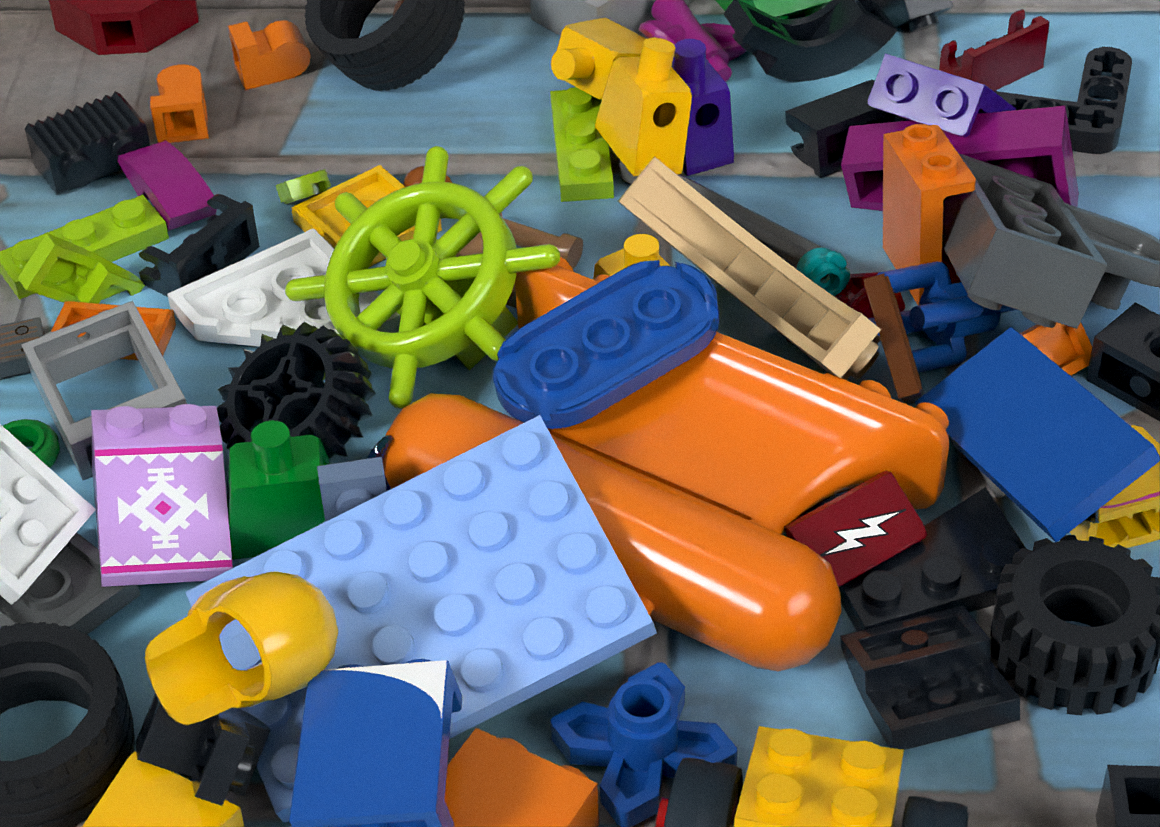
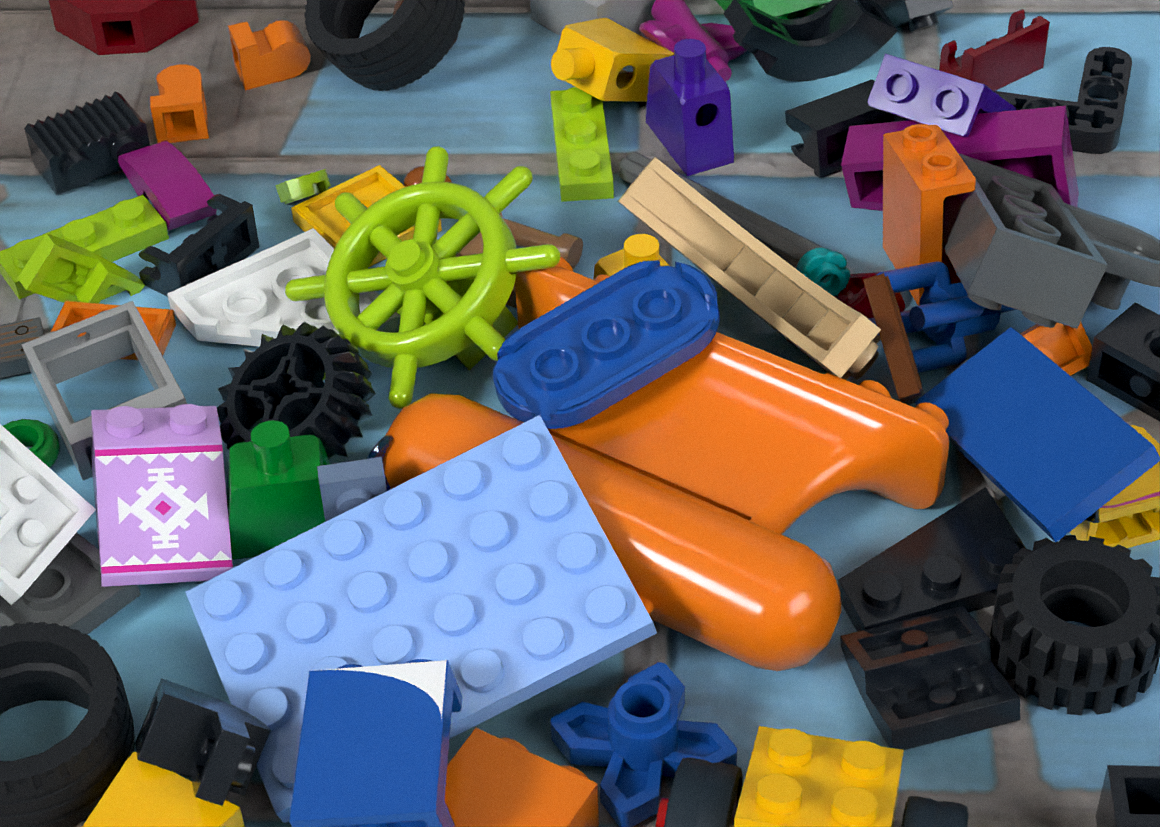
(286, 621): yellow piece -> none
(646, 109): yellow torso -> none
(860, 527): dark red slope -> none

